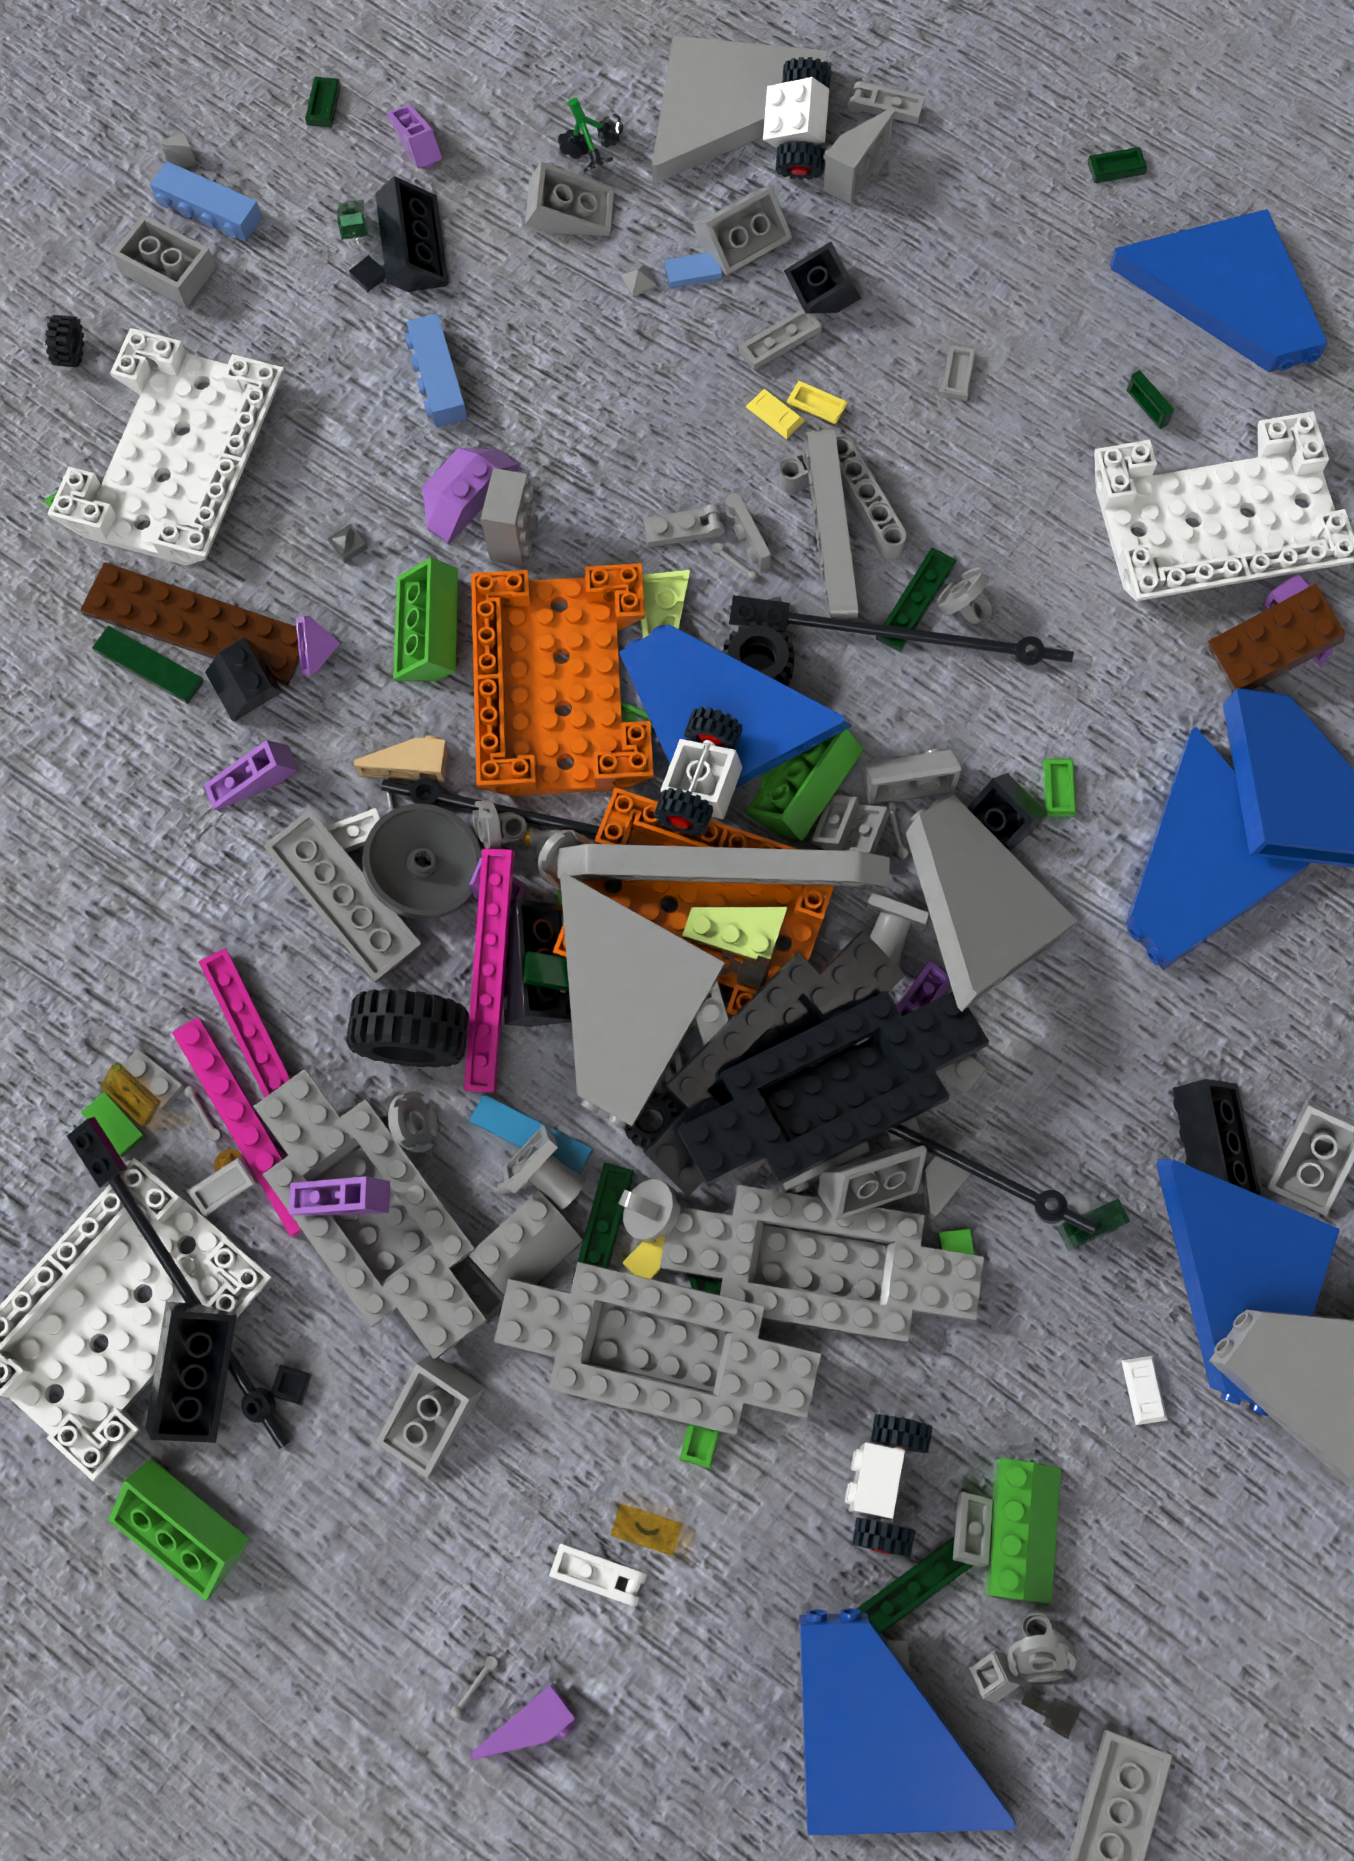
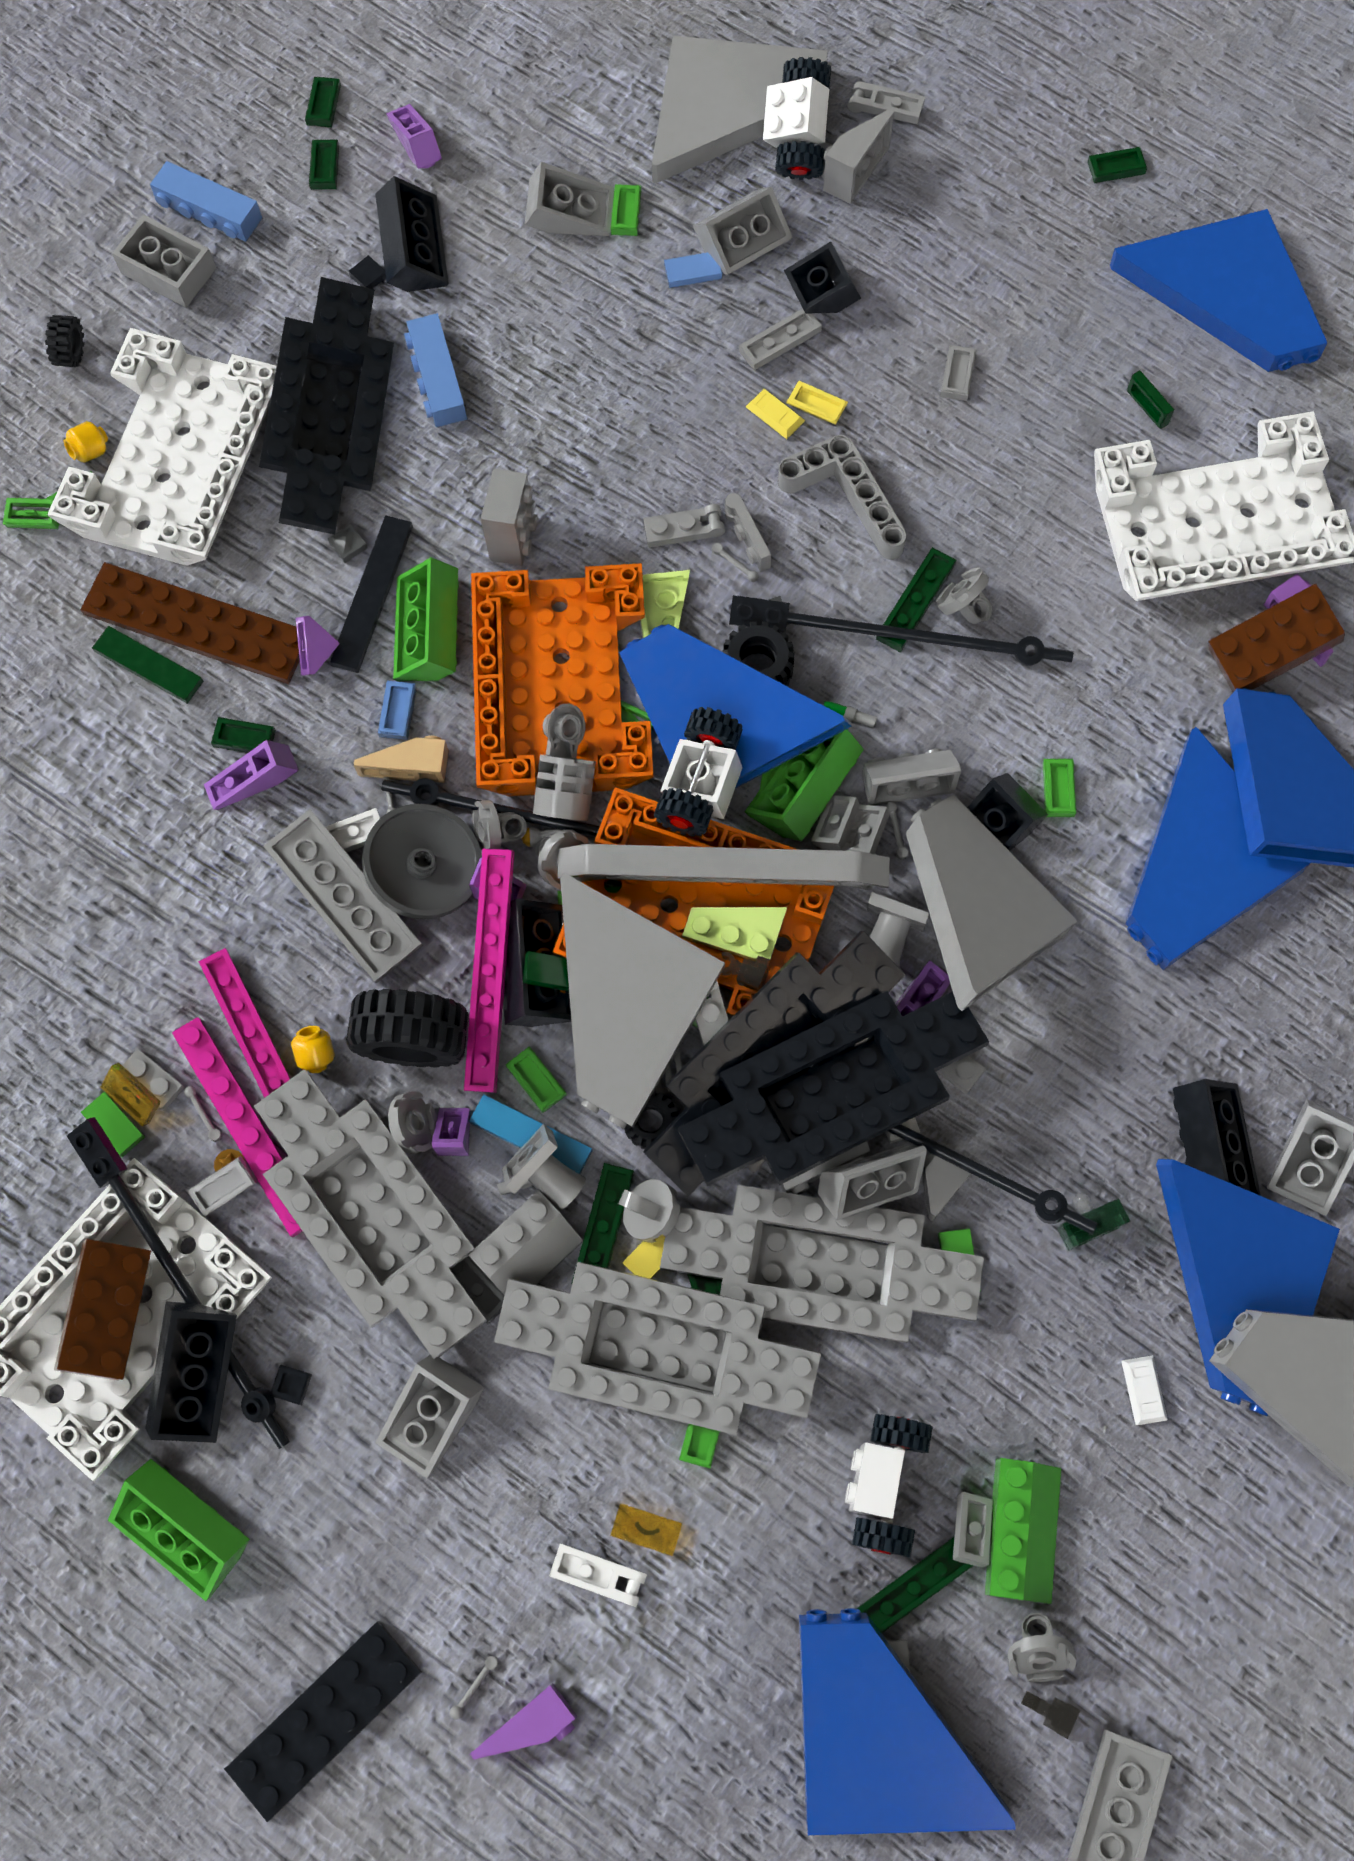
(28, 523): none -> bright green tile
(85, 442): none -> yellow head
(102, 1310): none -> reddish brown brick
(178, 150): light grey slope -> none
(240, 735): none -> dark green tile
(242, 678): black slope -> none
(312, 1049): none -> yellow head
(316, 406): none -> black piece
(322, 1721): none -> black plate
(324, 164): none -> dark green tile
(340, 1197): medium lavender slope -> none
(353, 222): clear green piece -> none
(371, 594): none -> black tile
(397, 710): none -> medium blue tile
(452, 1132): none -> medium lavender slope
(460, 489): medium lavender wedge -> none
(536, 1079): none -> bright green tile
(562, 779): none -> light grey cylinder
(577, 144): black plant -> none
(626, 210): none -> bright green tile
(638, 280): light grey slope -> none
(831, 525): light grey beam -> none
(852, 714): none -> light grey piece
(994, 1677): light grey slope -> none

